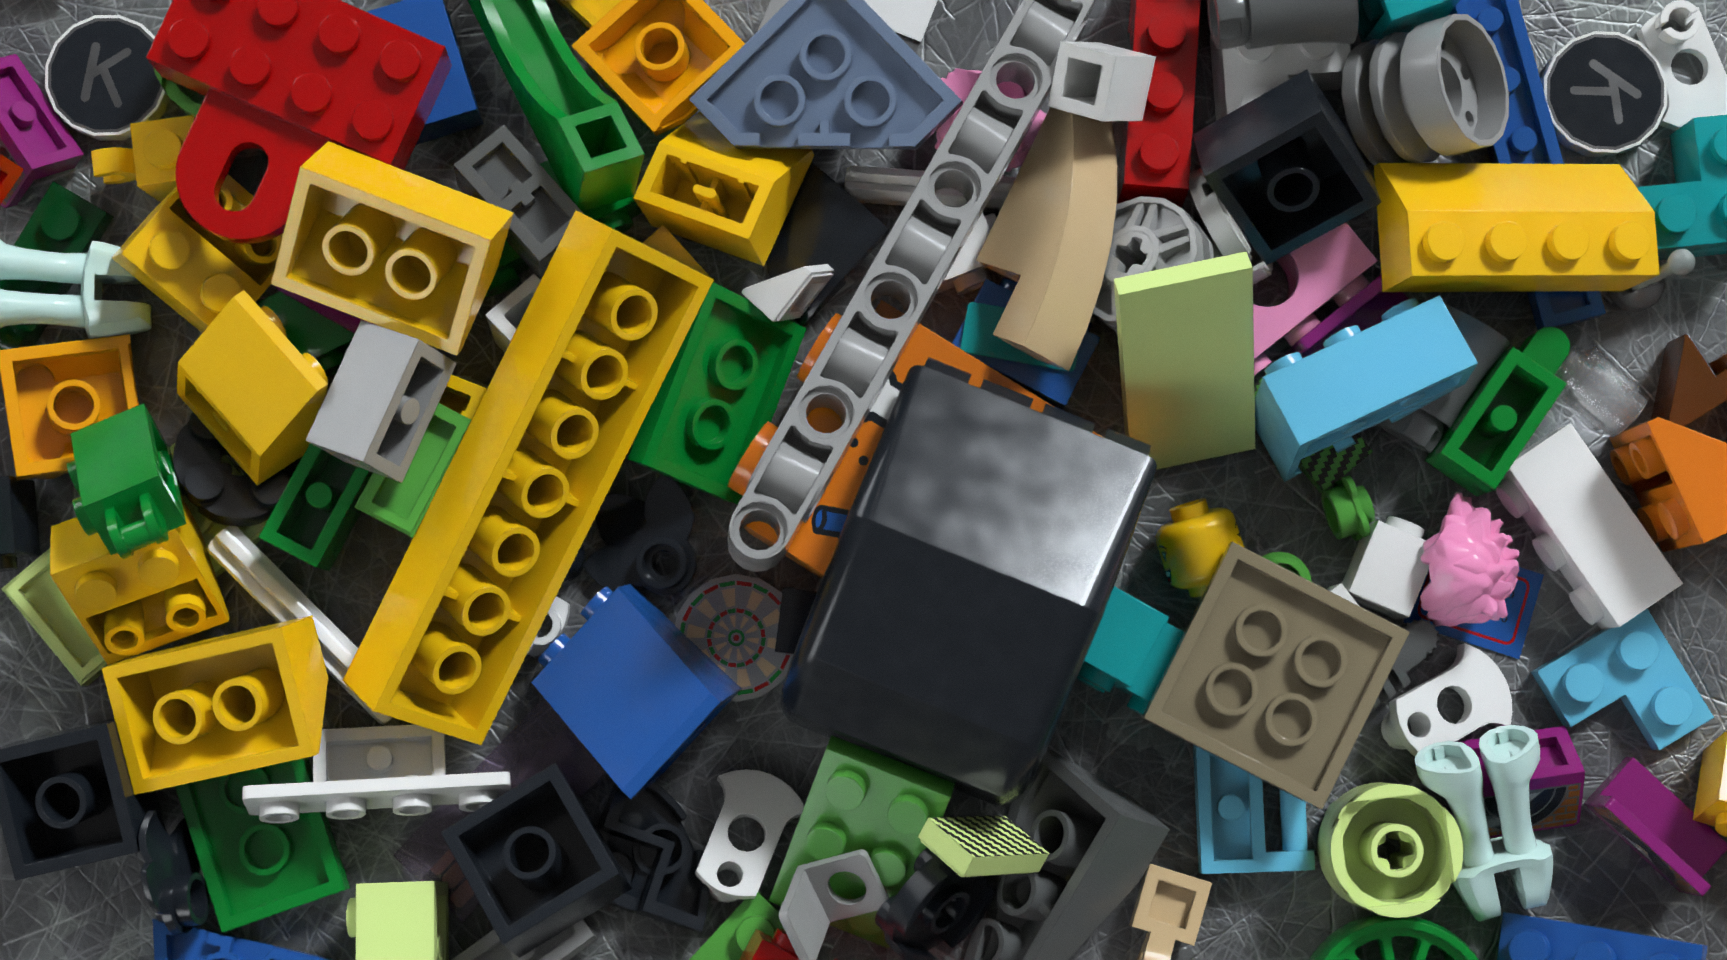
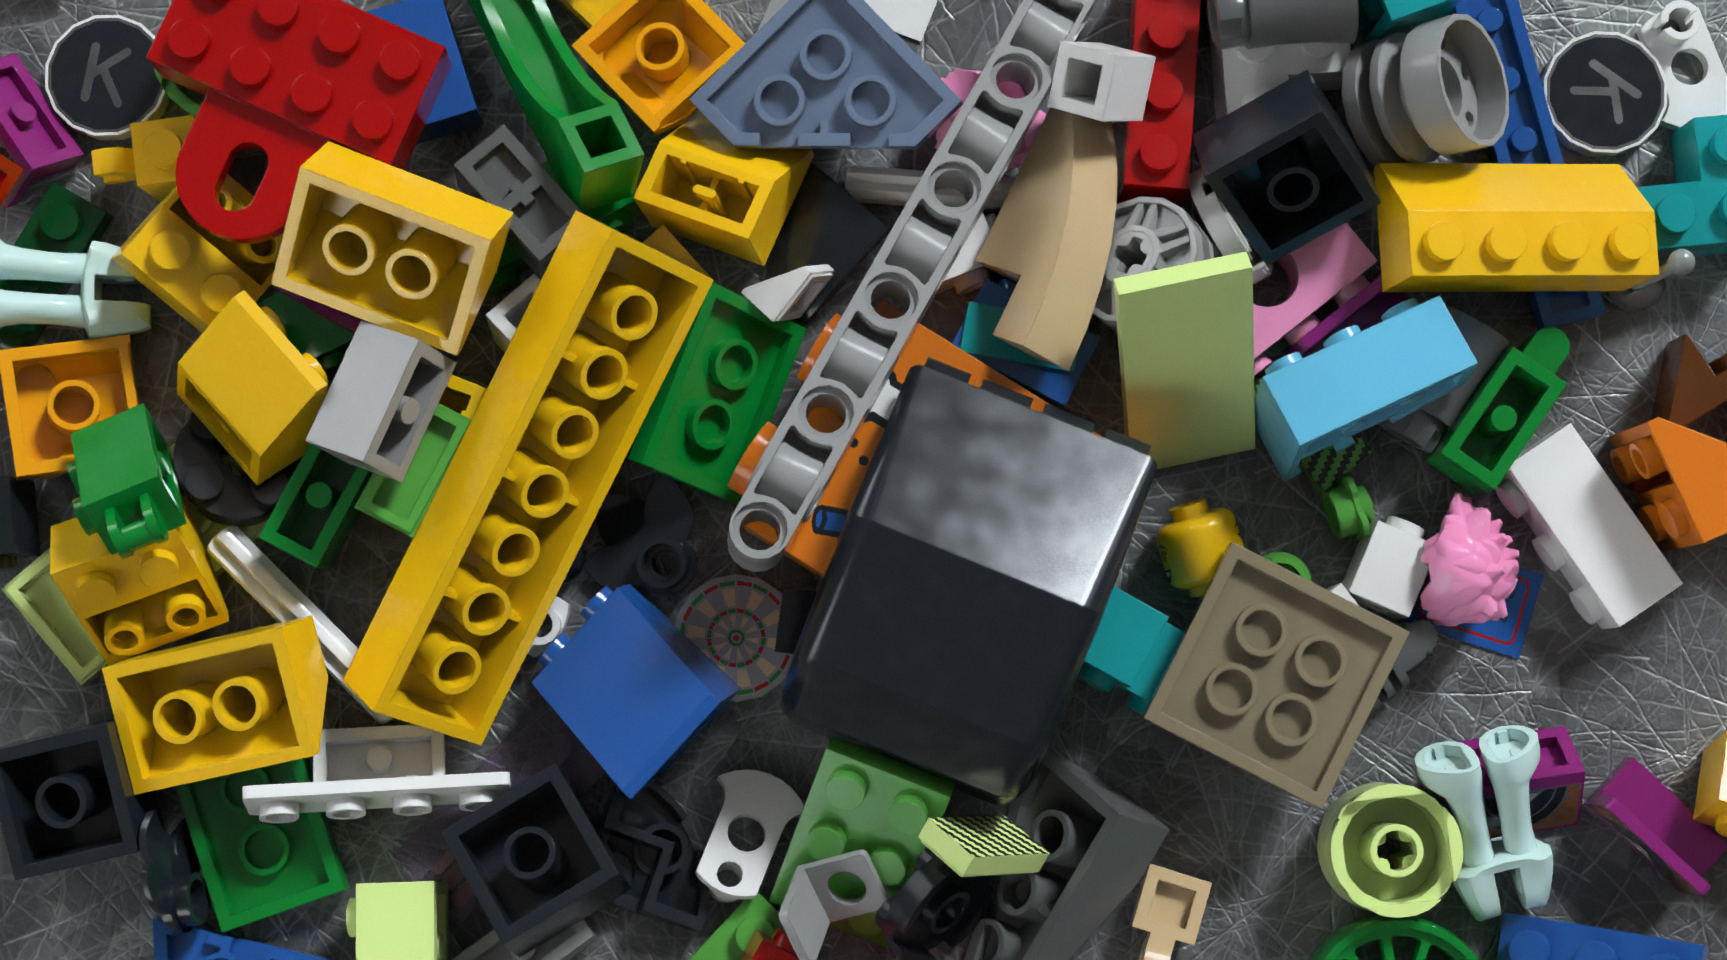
(1233, 822): medium azure plate -> none
(1480, 687): white piece -> none
(1599, 390): clear brick -> none
(1629, 665): medium azure plate -> none

